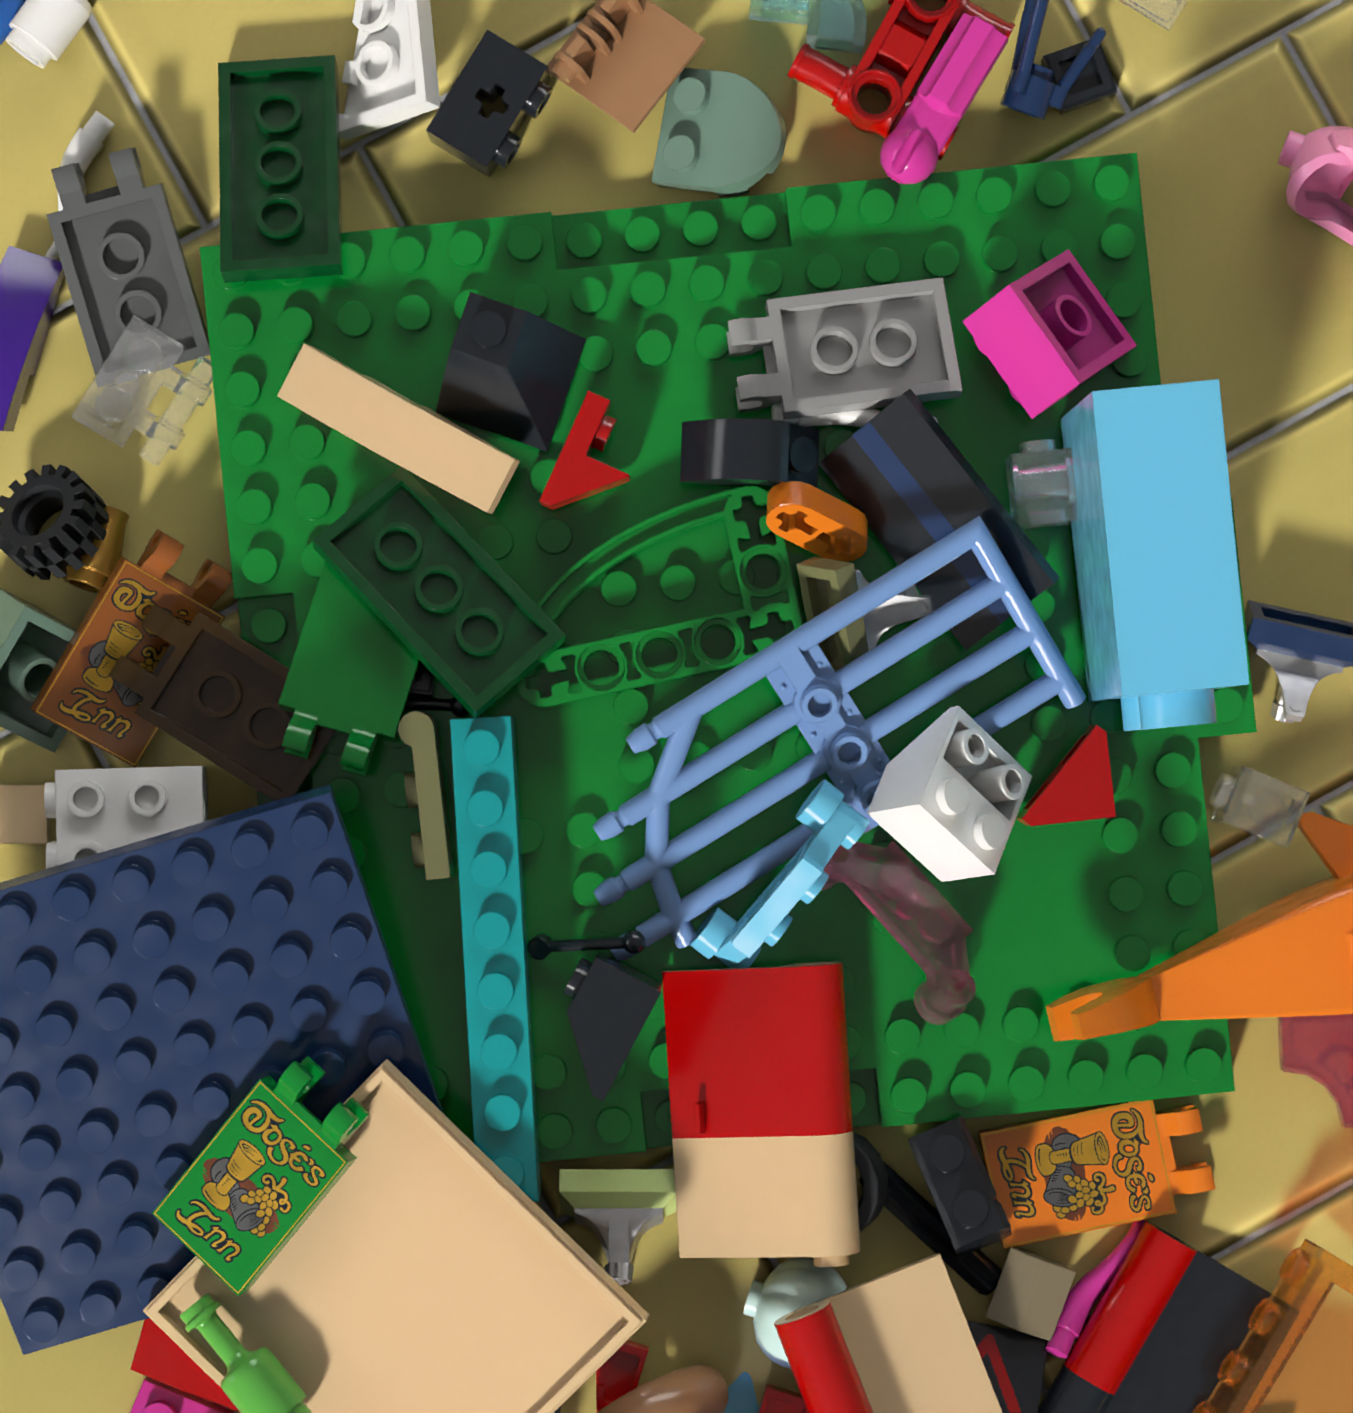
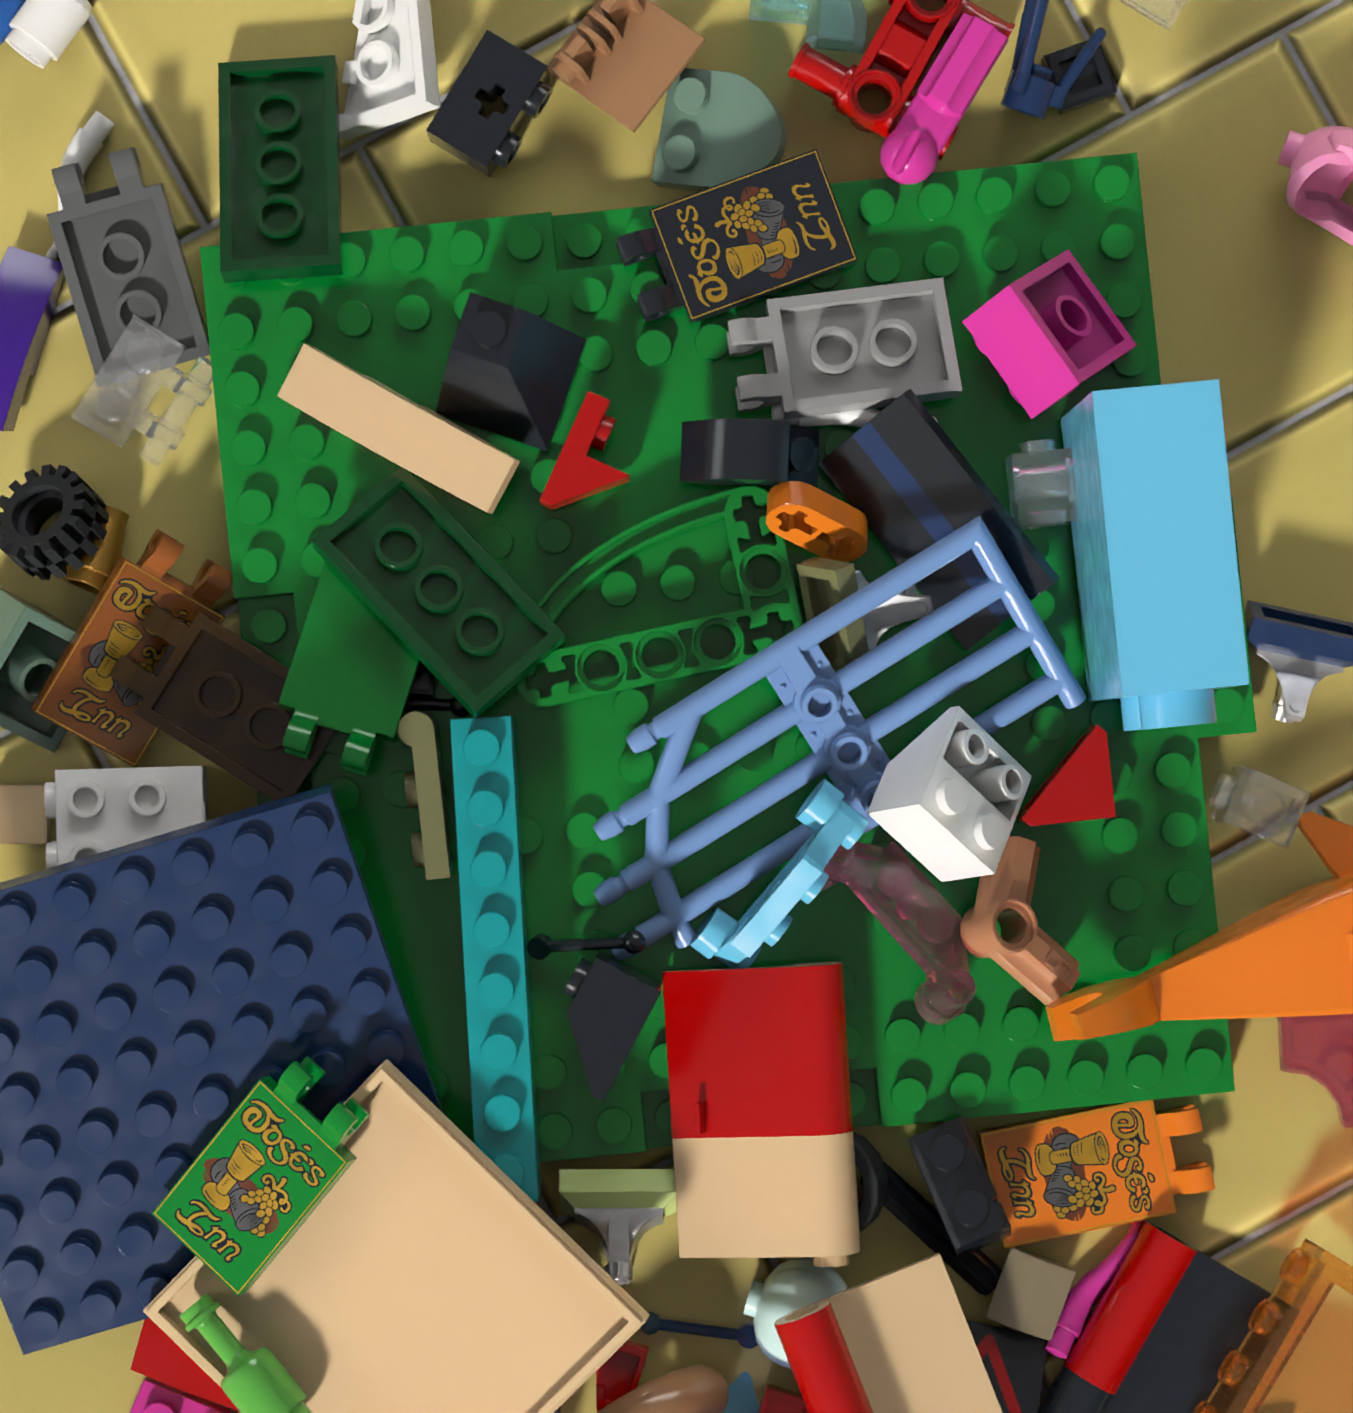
(742, 240): none -> tile
(744, 1335): none -> hinge
(1023, 946): none -> nougat piece

